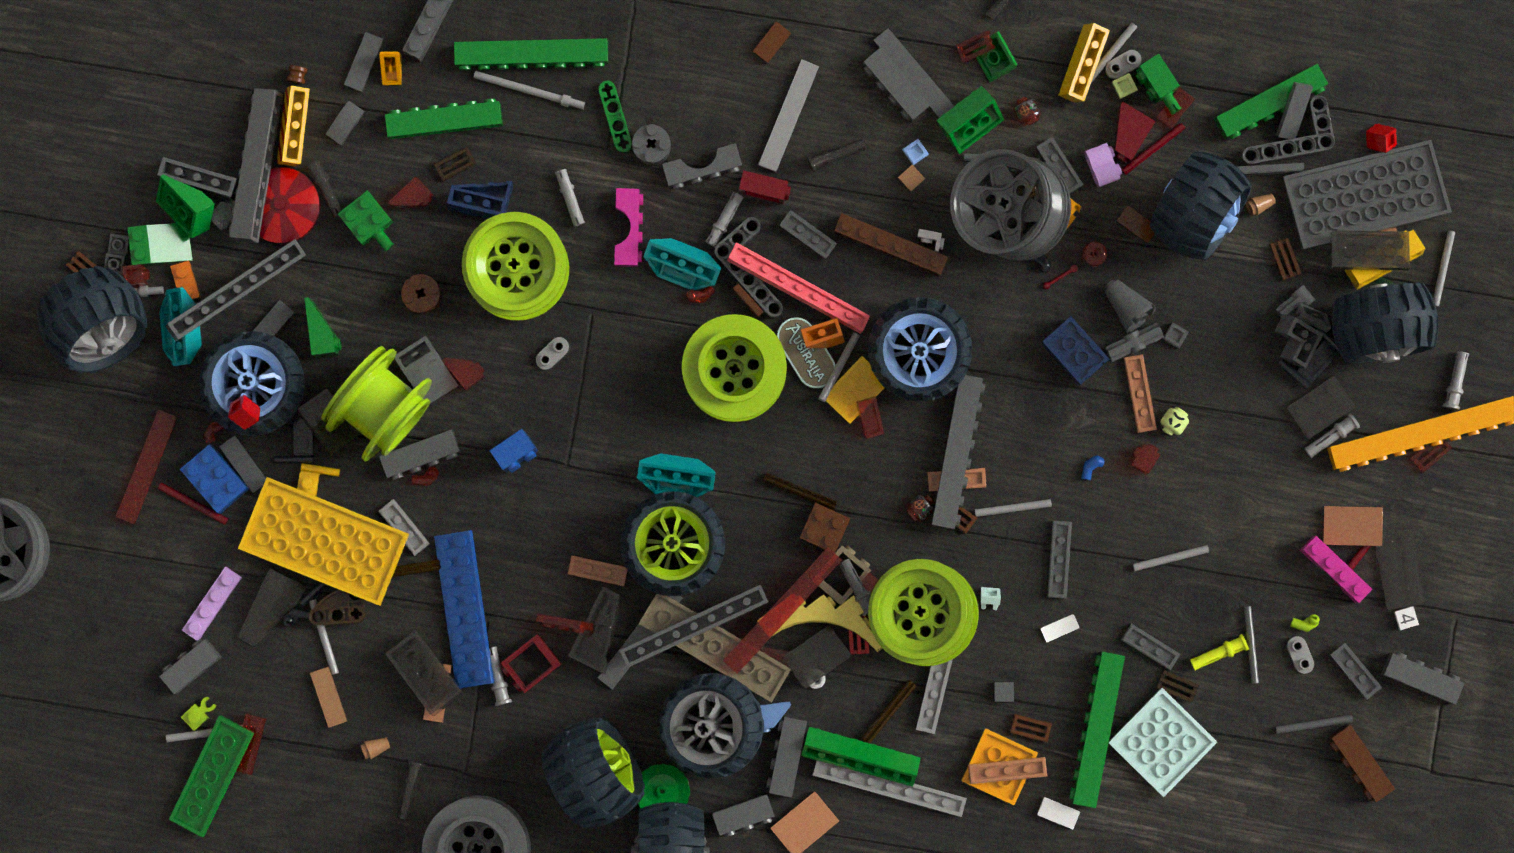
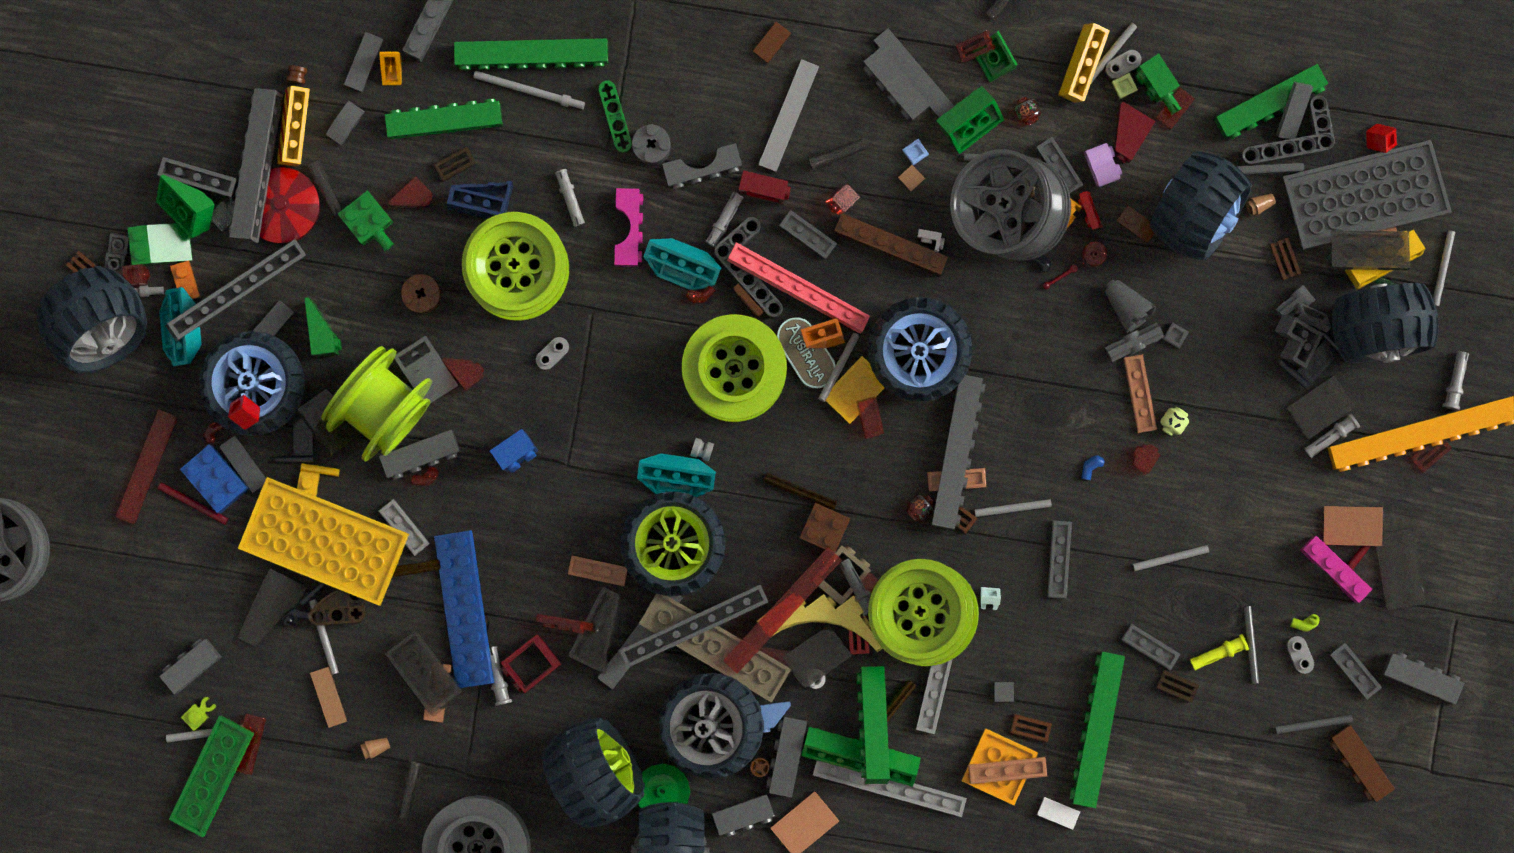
(211, 603): lavender plate -> none
(699, 446): none -> light grey wheel
(757, 769): none -> reddish brown wheel
(842, 199): none -> clear red brick
(874, 725): none -> green brick
(1060, 628): white sticker -> none
(1074, 351): dark blue piece -> none
(1092, 218): none -> red plate
(1152, 149): dark red bar -> none
(1162, 742): light aqua plate -> none
(1406, 618): white tile -> none

